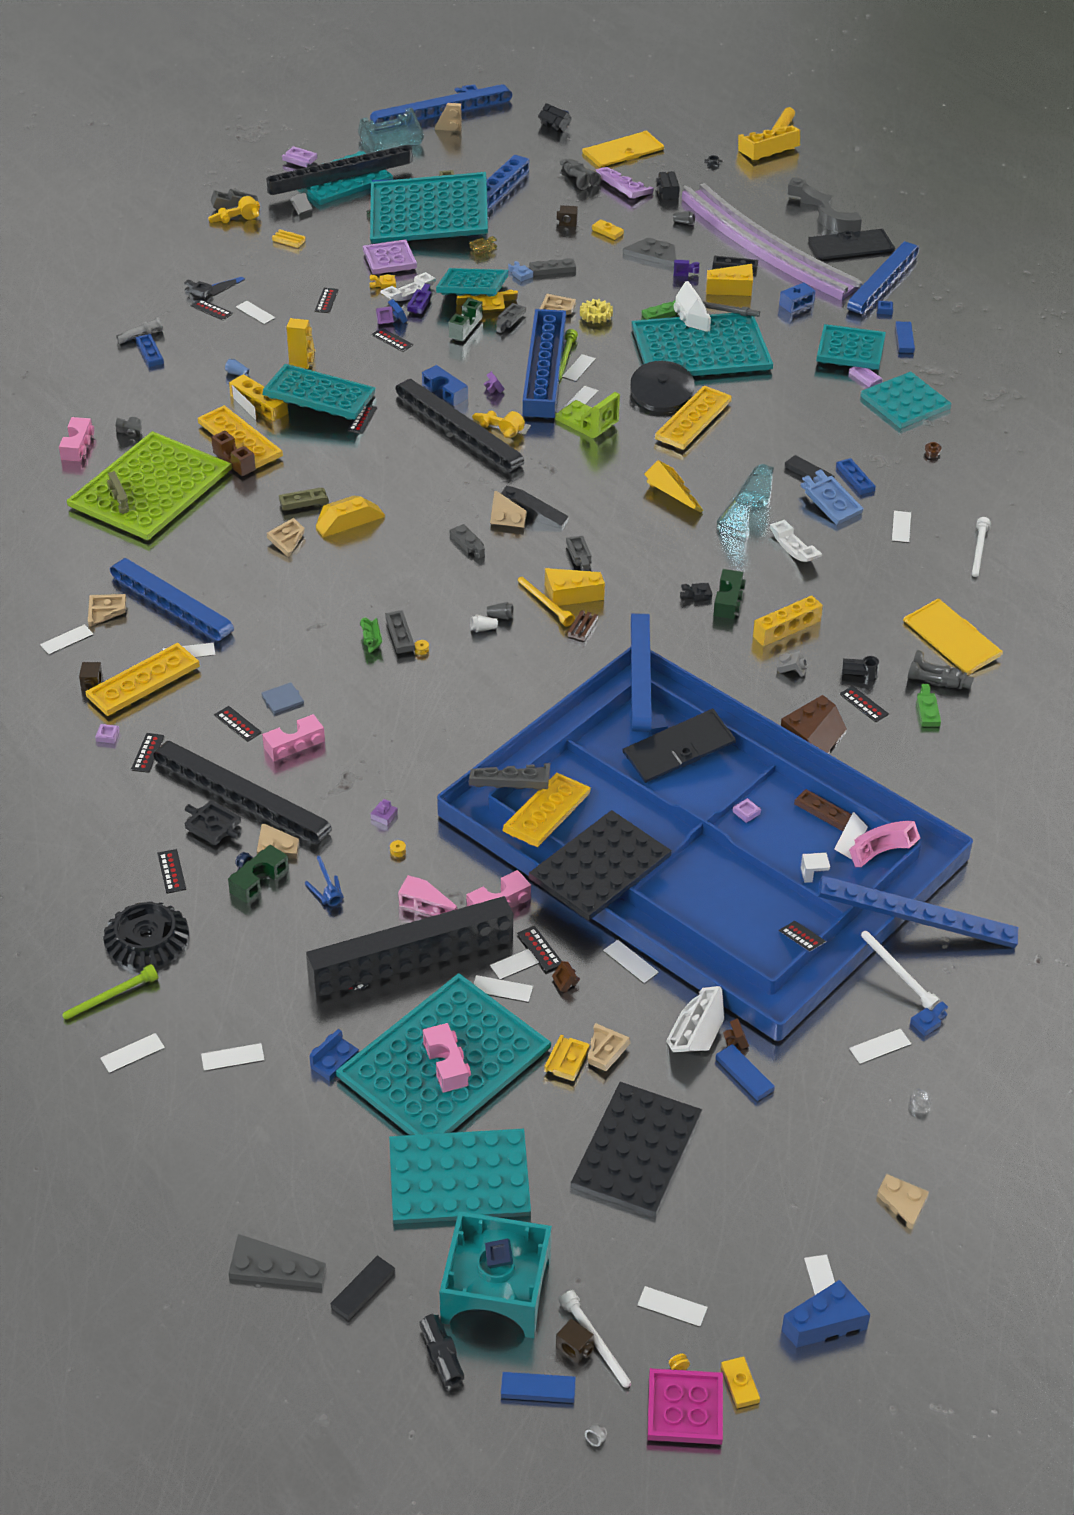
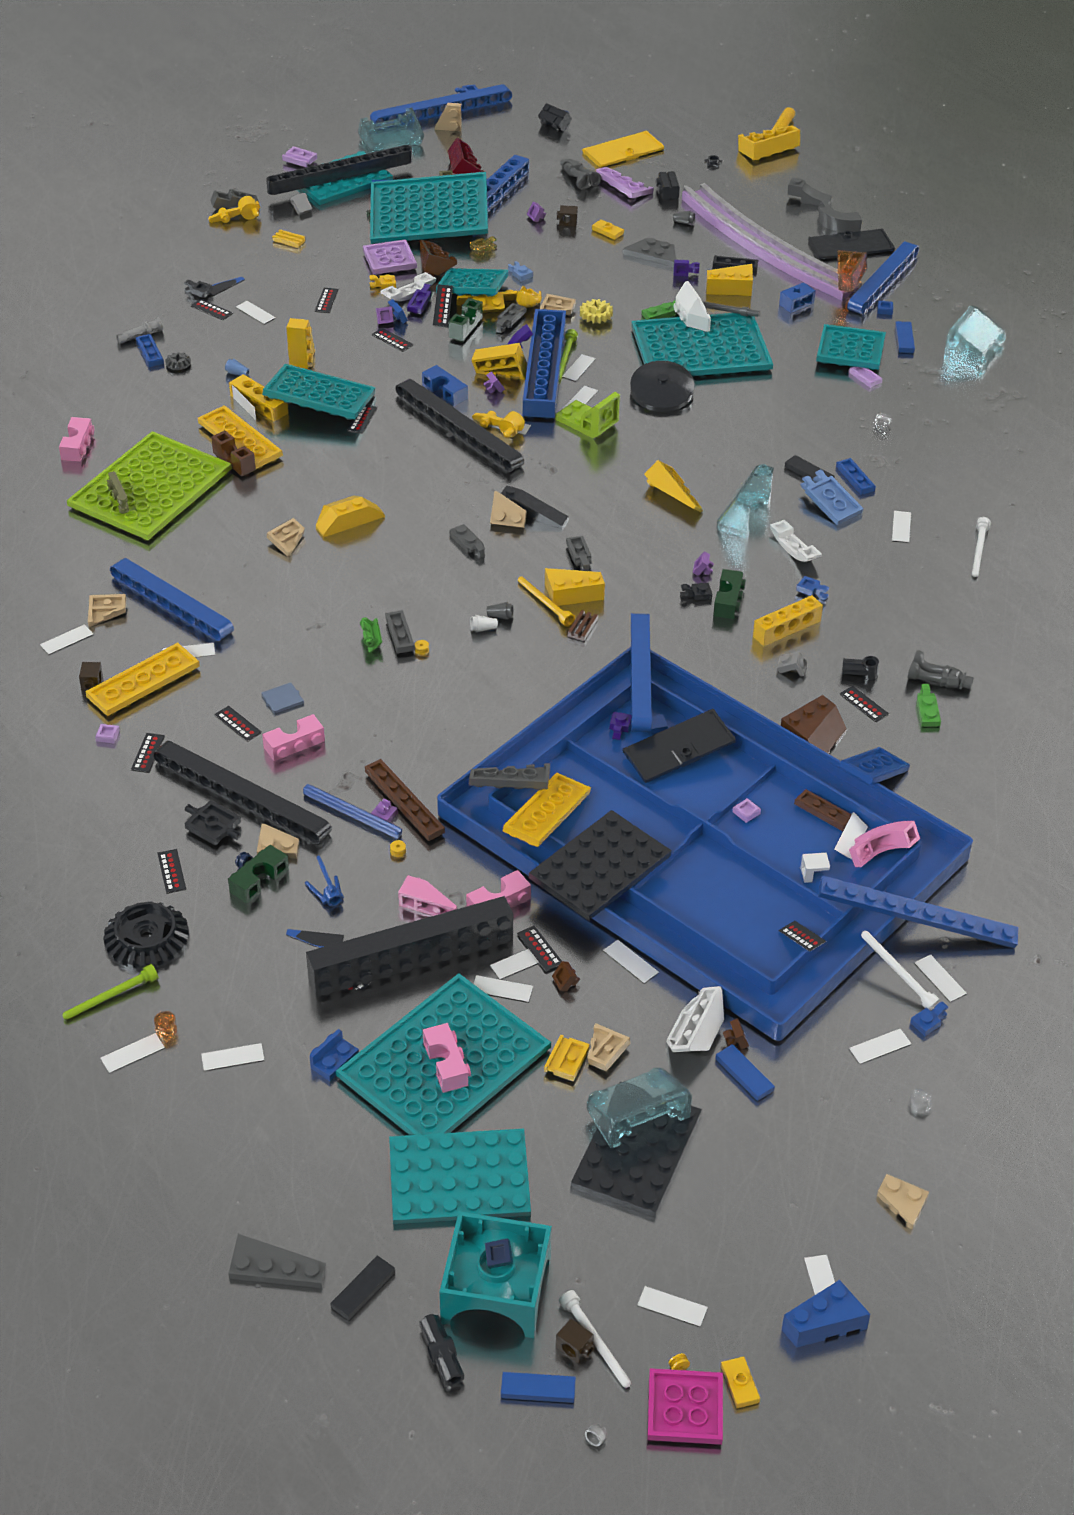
(131, 427): dark grey plate -> none
(165, 1024): none -> clear orange wheel
(183, 361): none -> dark grey gear
(303, 498): olive plate -> none
(315, 938): none -> black sticker
(352, 811): none -> axle
(404, 800): none -> reddish brown plate
(434, 259): none -> reddish brown wedge
(442, 305): none -> black sticker
(462, 158): none -> dark red wedge
(501, 360): none -> yellow wedge
(521, 335): none -> dark purple slope
(528, 297): none -> yellow hair
(536, 212): none -> medium lavender tile
(552, 266): dark grey plate -> none
(620, 723): none -> dark purple plate
(636, 1102): none -> clear light blue windscreen
(693, 417): yellow plate -> none
(703, 564): none -> medium lavender tile
(812, 586): none -> blue plate
(850, 269): none -> clear orange wedge
(874, 765): none -> blue tile
(884, 419): none -> clear tile
(906, 399): teal plate -> none
(933, 449): reddish brown plate -> none
(940, 978): none -> white sticker
(953, 636): yellow door -> none
(972, 338): none -> clear light blue windscreen

